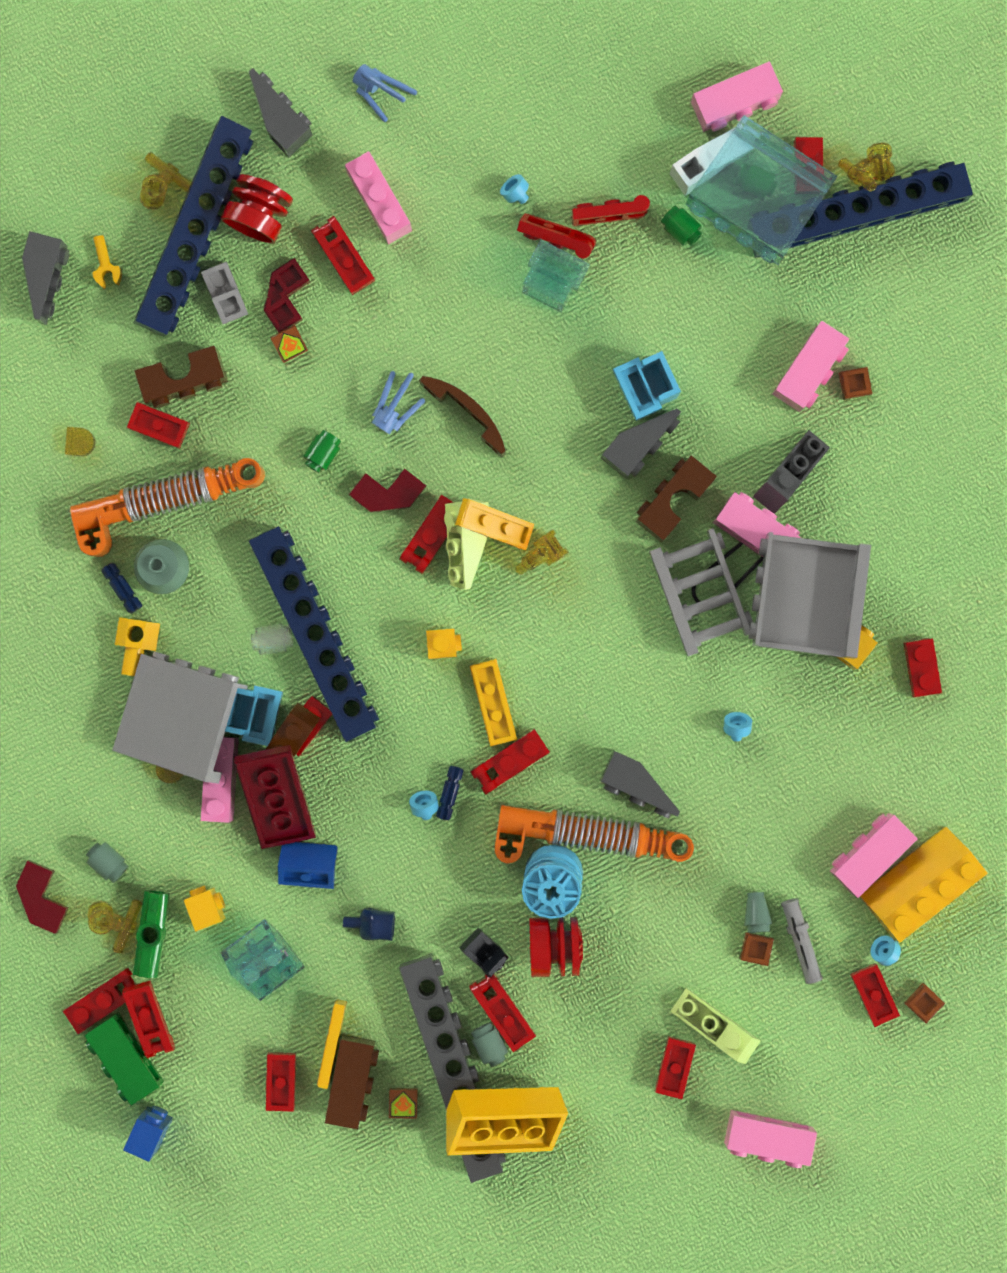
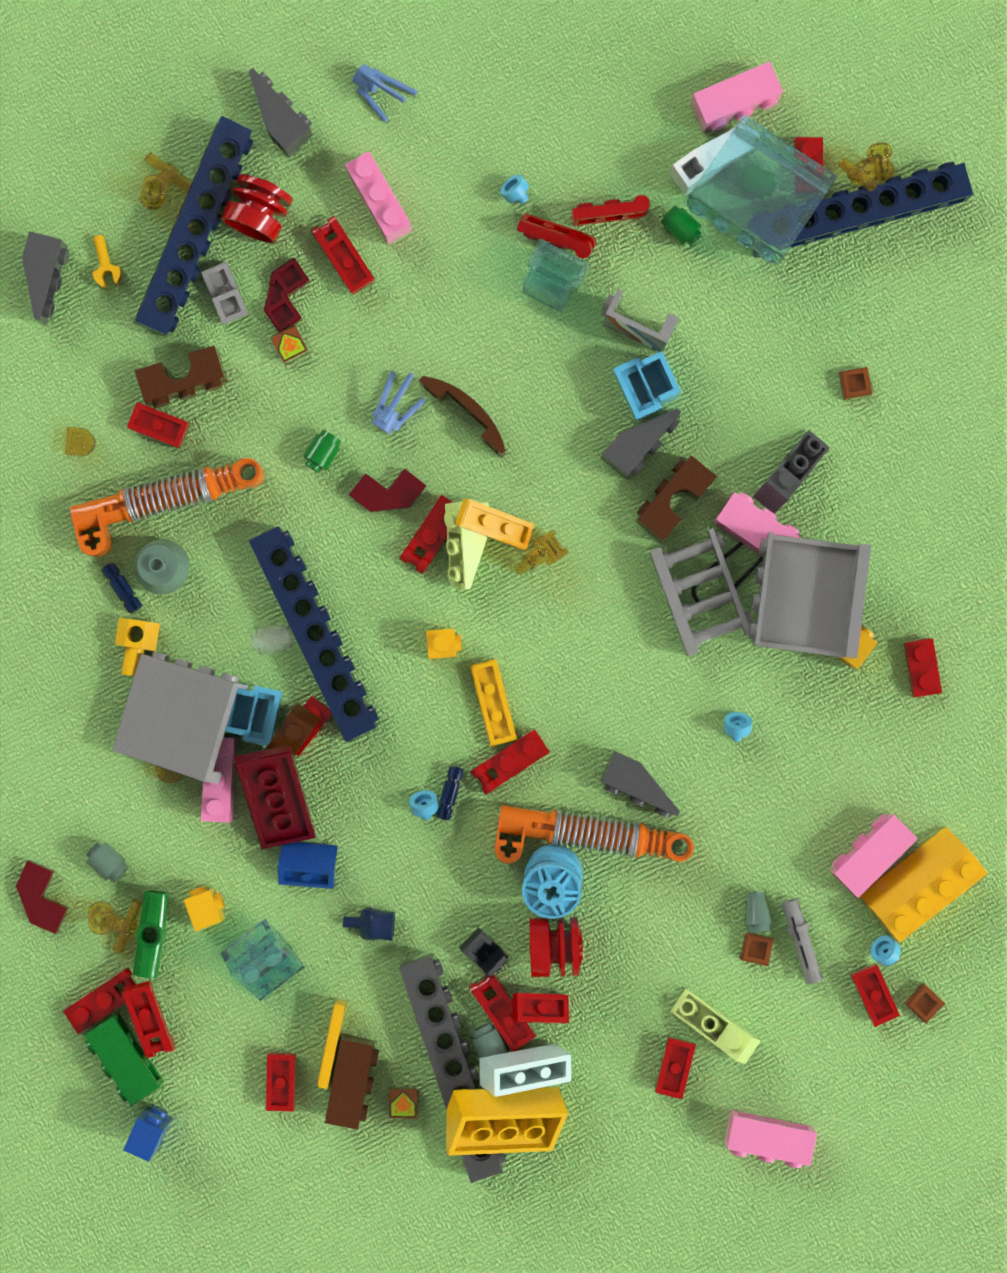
(525, 1069): none -> light aqua brick
(540, 1008): none -> red plate
(635, 330): none -> light grey panel
(812, 367): bright pink brick -> none

